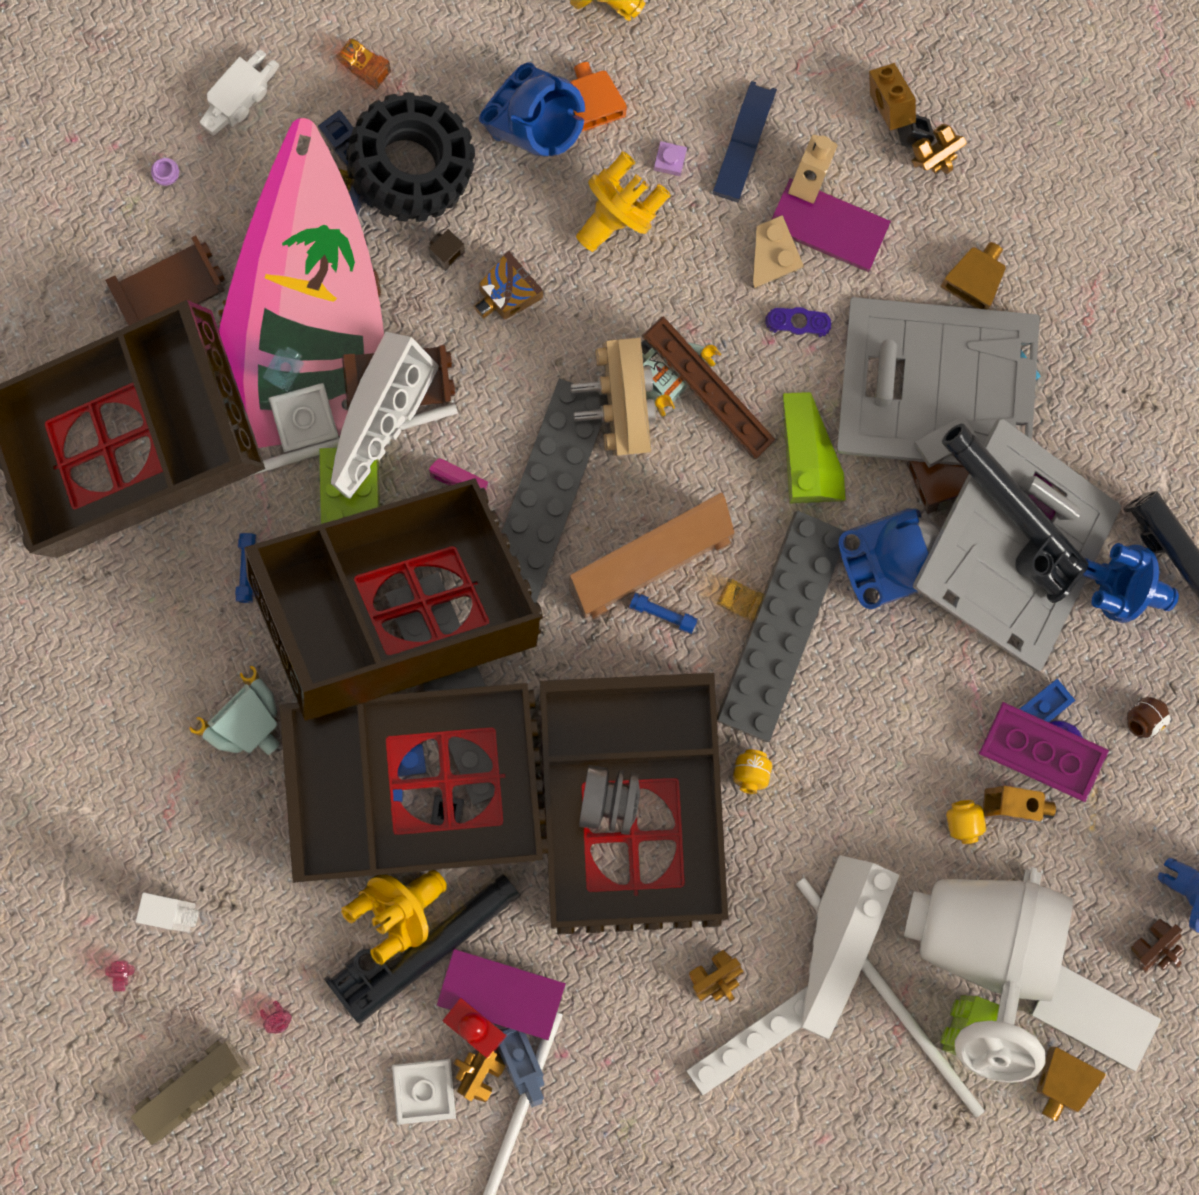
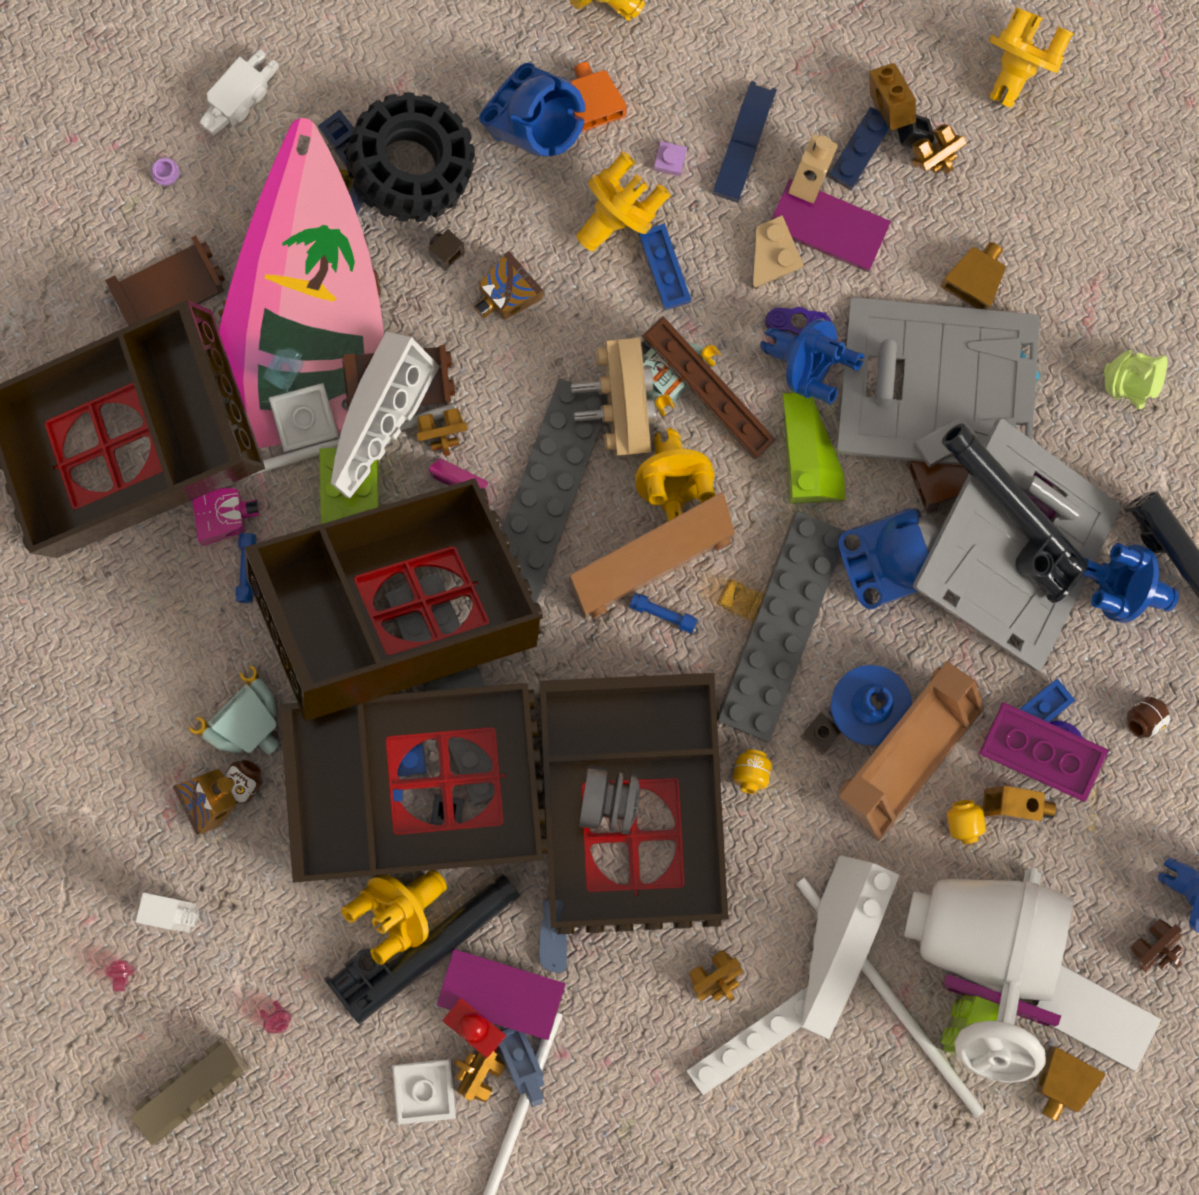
(206, 800): none -> pearl gold torso
(222, 515): none -> dark pink torso
(245, 779): none -> head
(364, 63): clear orange leg -> none
(454, 424): none -> pearl gold hips
(552, 946): none -> sand blue piece
(664, 267): none -> blue plate
(674, 475): none -> yellow piece
(811, 357): none -> blue piece
(811, 733): none -> dark brown plate
(853, 709): none -> blue piece
(859, 149): none -> dark blue plate
(913, 750): none -> medium nougat slope
(1021, 57): none -> yellow piece
(1024, 1009): none -> magenta tile
(1135, 377): none -> yellowish green helmet

